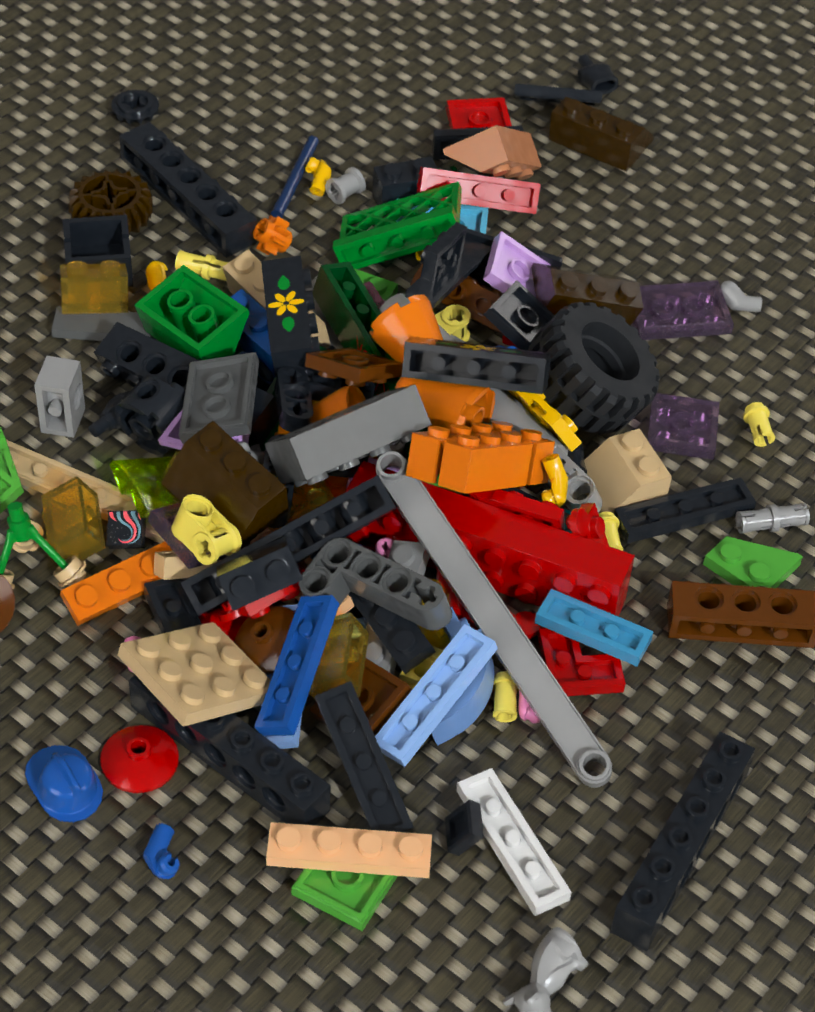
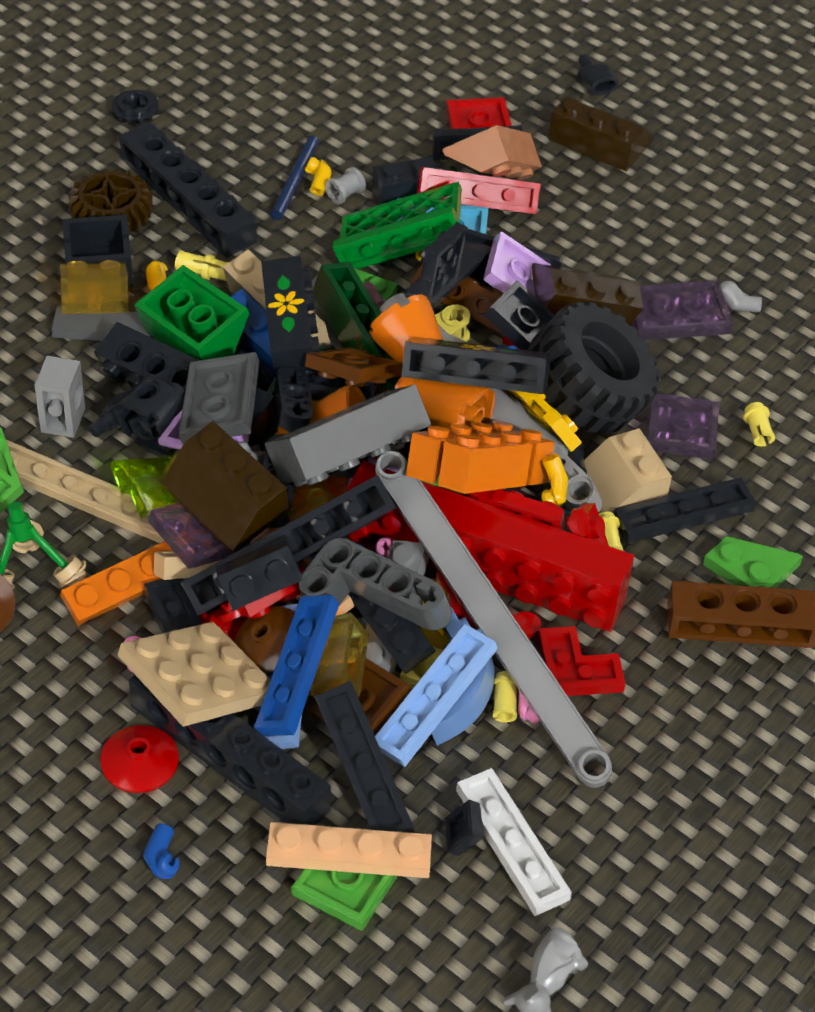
(64, 783): blue piece -> none
(73, 519): clear yellow brick -> none
(125, 530): tile -> none
(202, 530): light yellow piece -> none
(272, 235): orange gear -> none
(556, 94): black tile -> none
(594, 627): dark azure plate -> none
(682, 841): black brick -> none
(772, 518): light grey pin -> none

